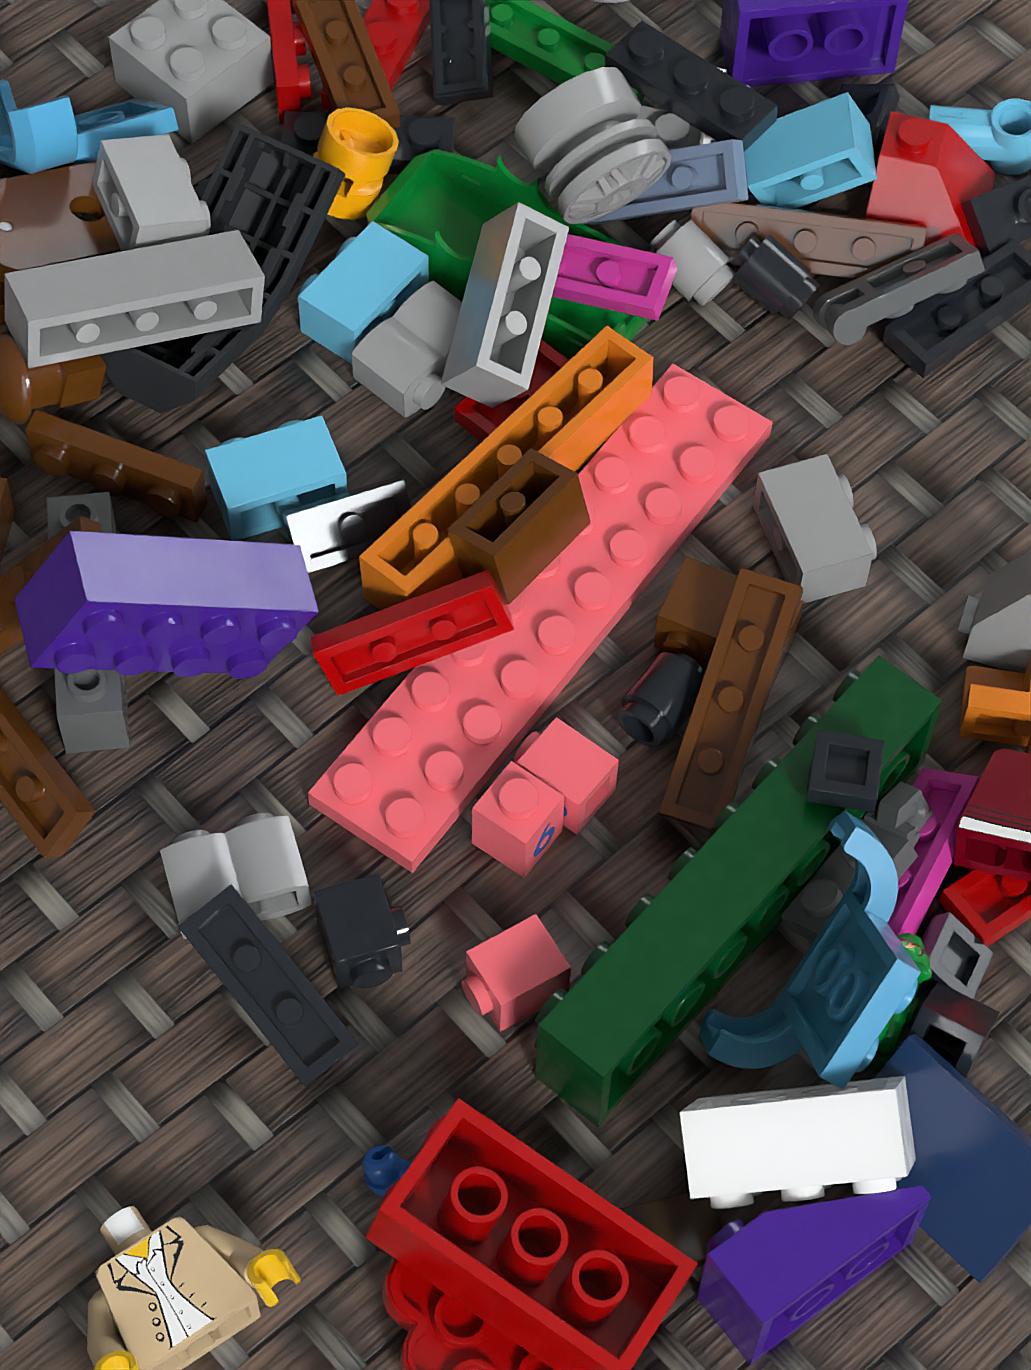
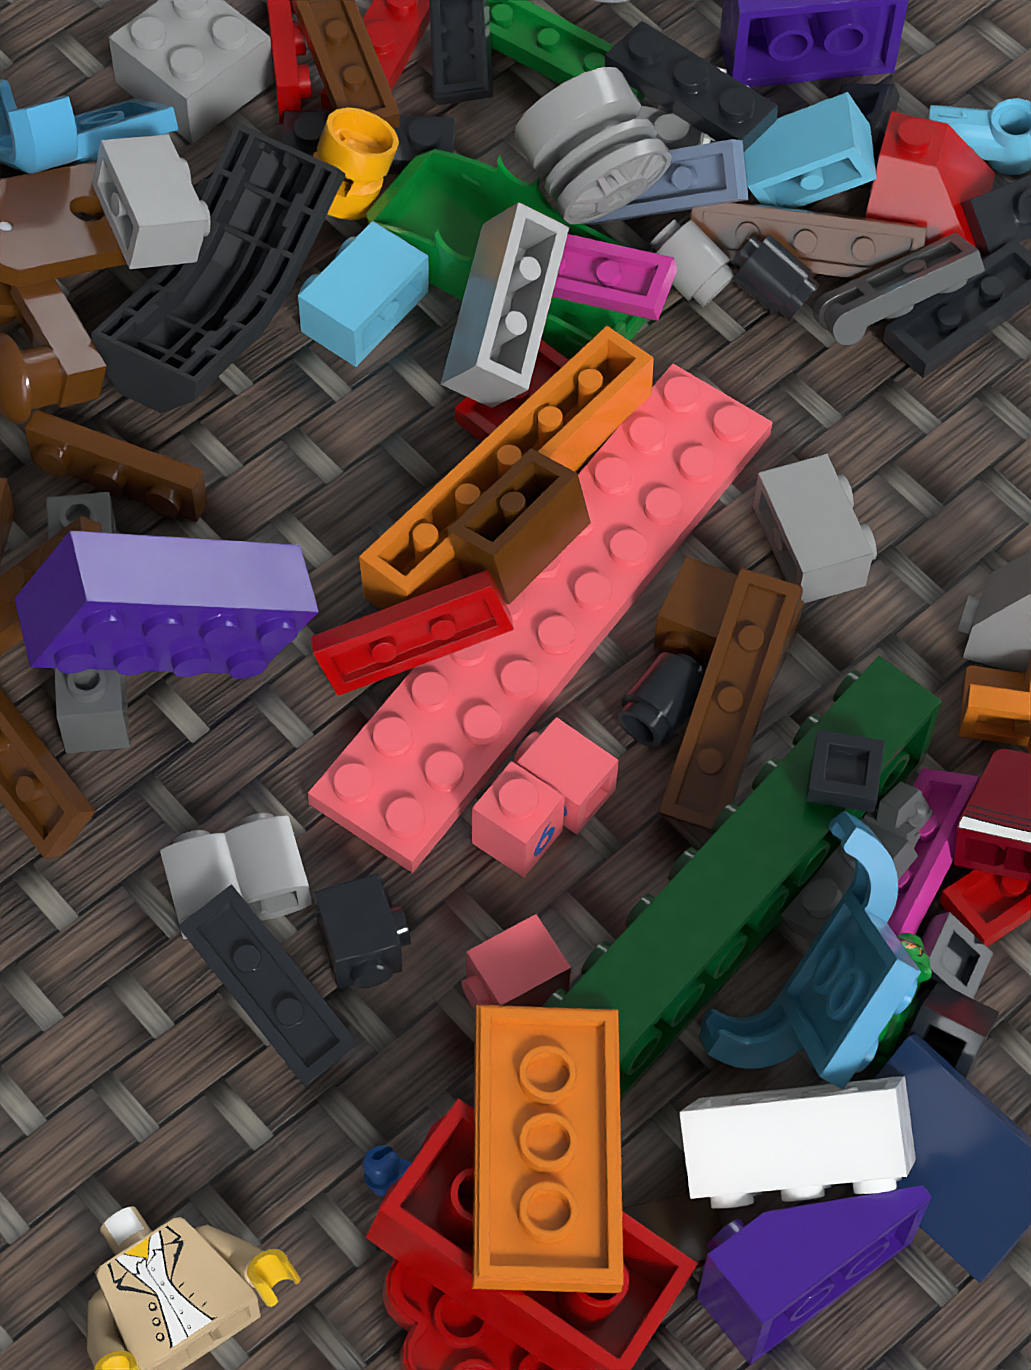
(133, 298): light grey brick -> none
(272, 474): medium azure brick -> none
(345, 523): plate -> none
(408, 352): light grey brick -> none
(547, 1150): none -> orange tile

